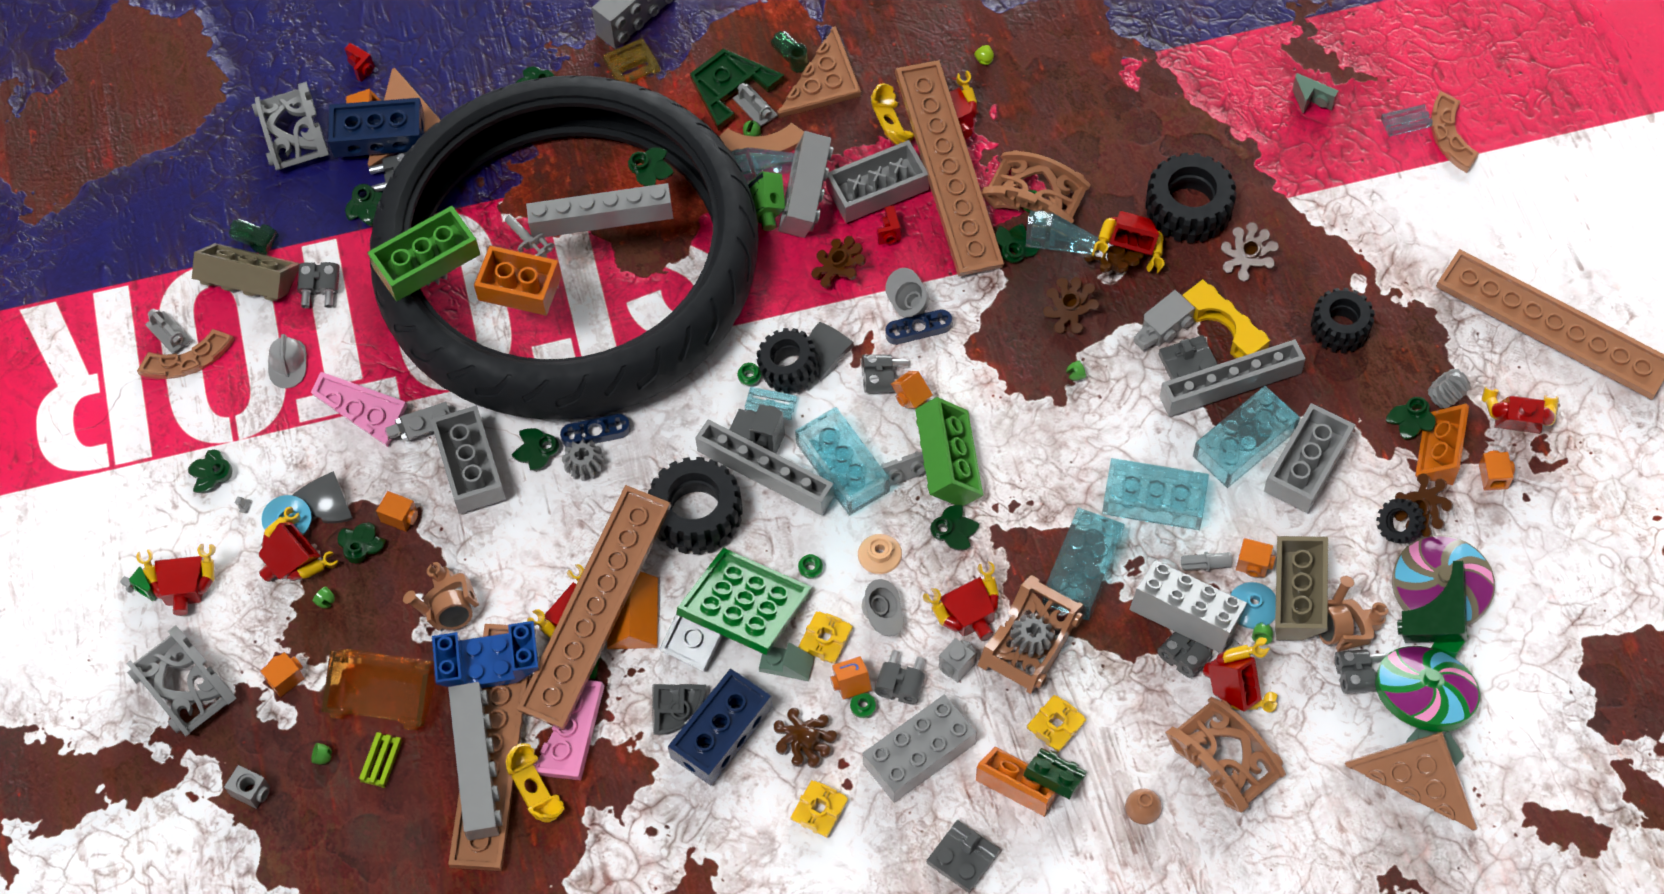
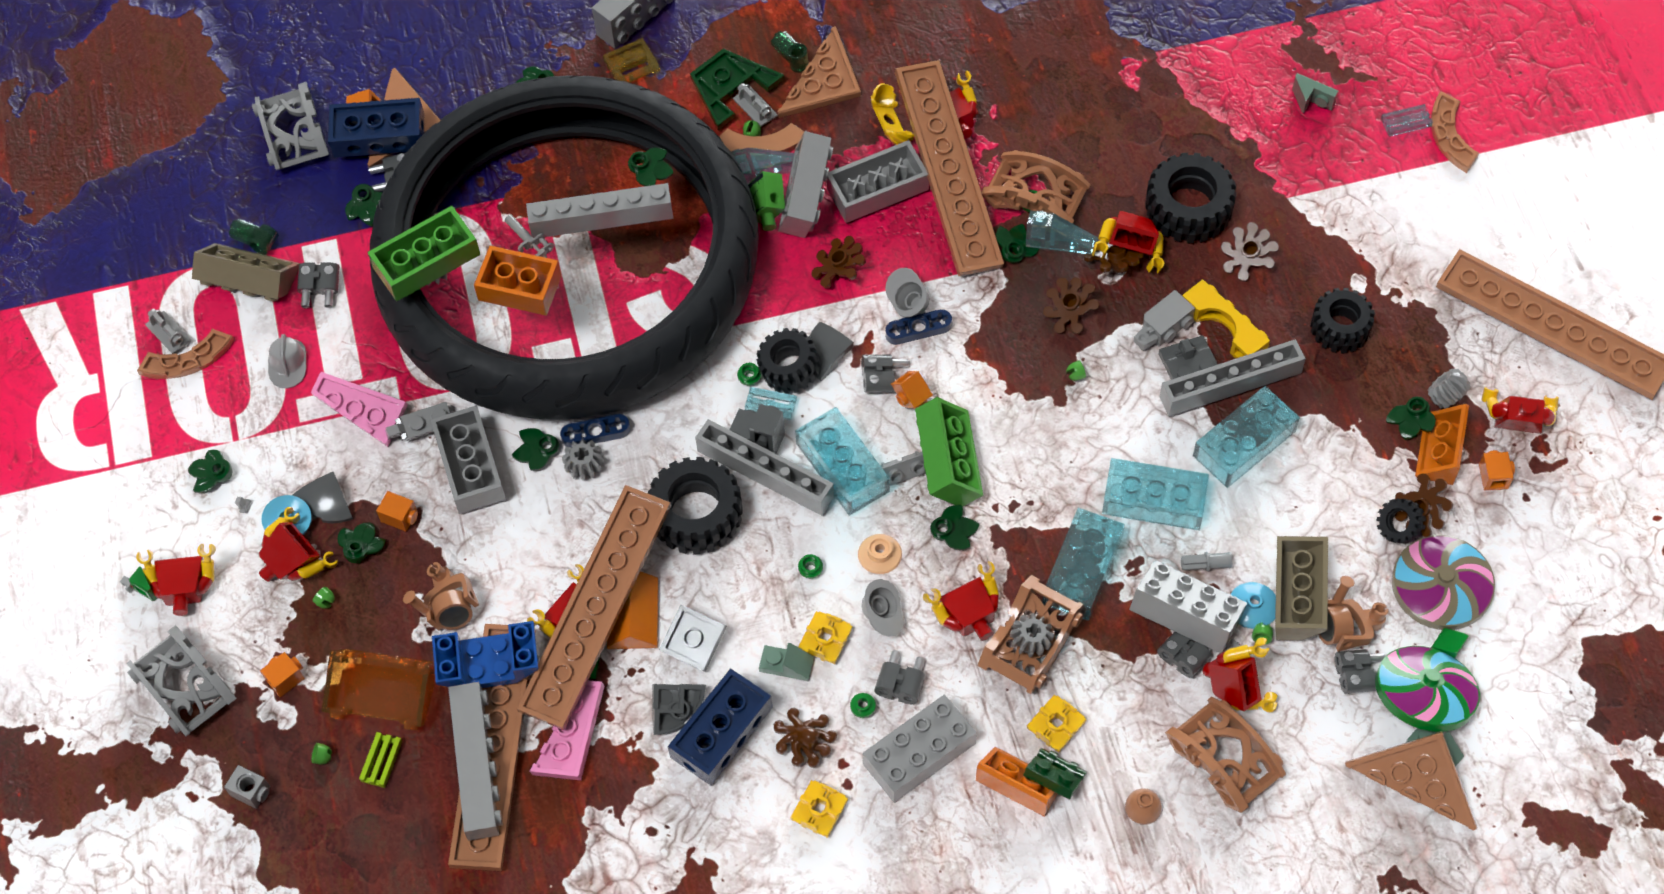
(360, 60): red bracket -> none
(521, 767): yellow piece -> none
(744, 601): plate -> none
(850, 678): orange brick -> none
(891, 230): red bracket -> none
(957, 659): light grey brick -> none
(963, 856): dark grey hinge -> none
(984, 55): lime hinge -> none
(1255, 558): orange brick -> none
(1309, 458): light grey brick -> none
(1443, 617): dark green arch -> none

